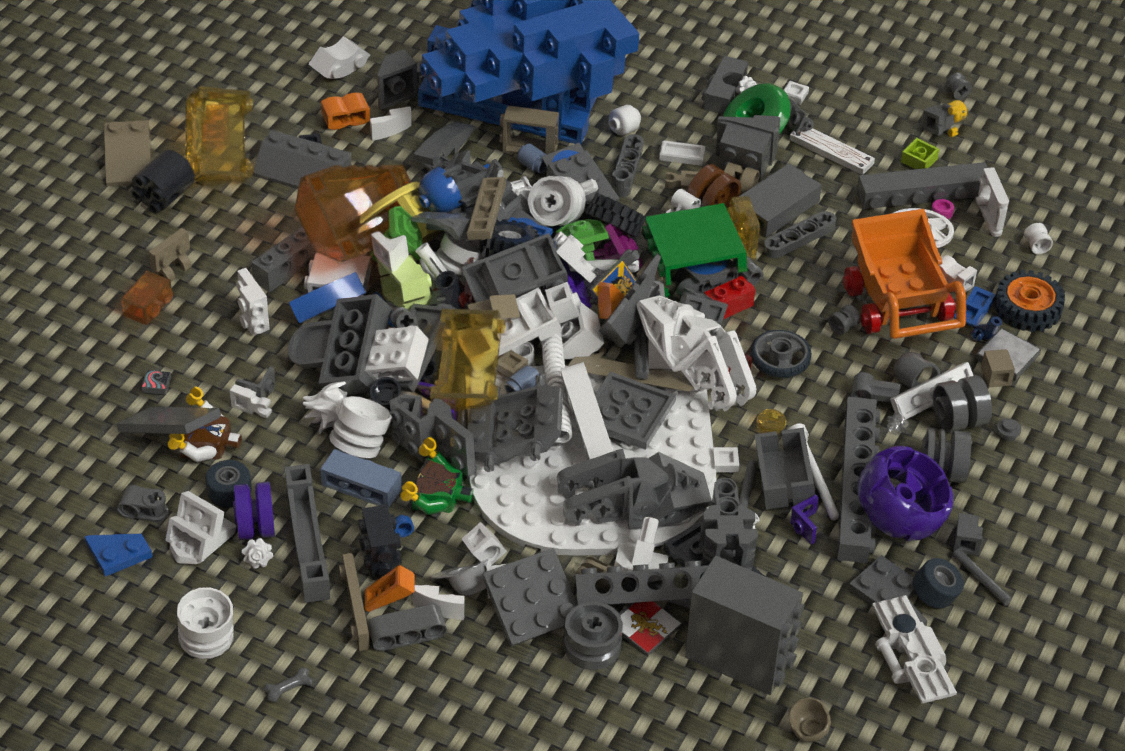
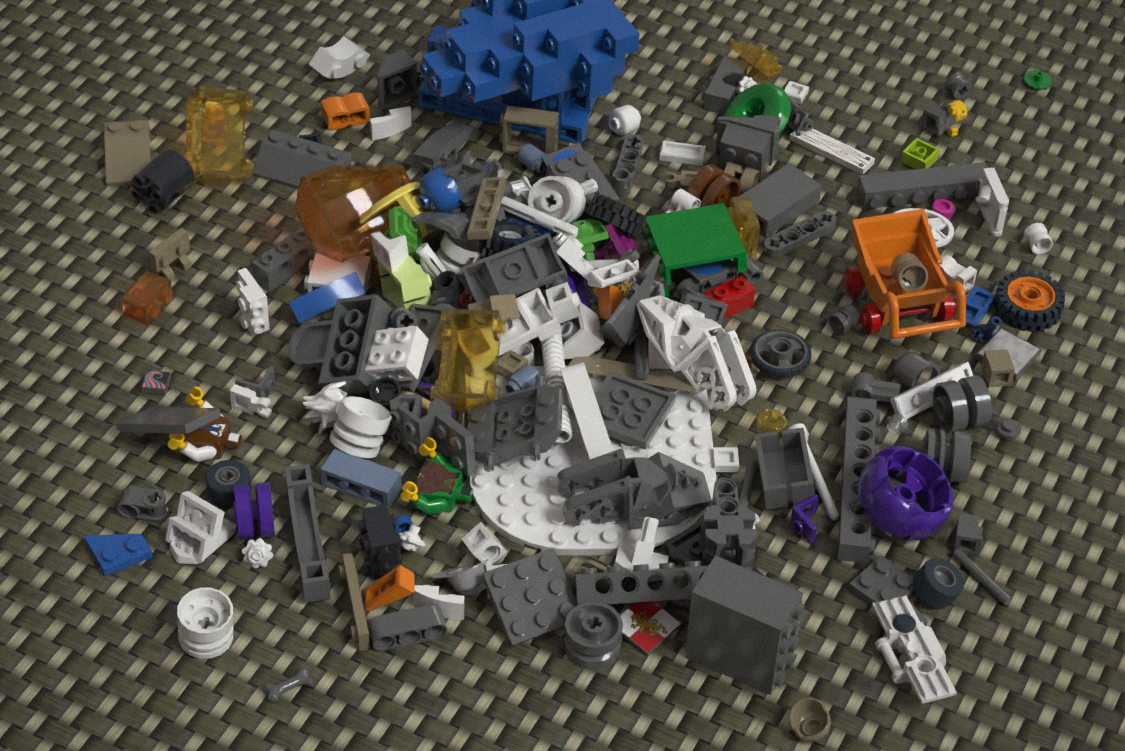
(410, 539): none -> white plant
(538, 217): none -> white axle
(613, 274): none -> white slope
(757, 56): none -> clear yellow plate
(909, 272): none -> dark tan wheel
(1037, 80): none -> green piece

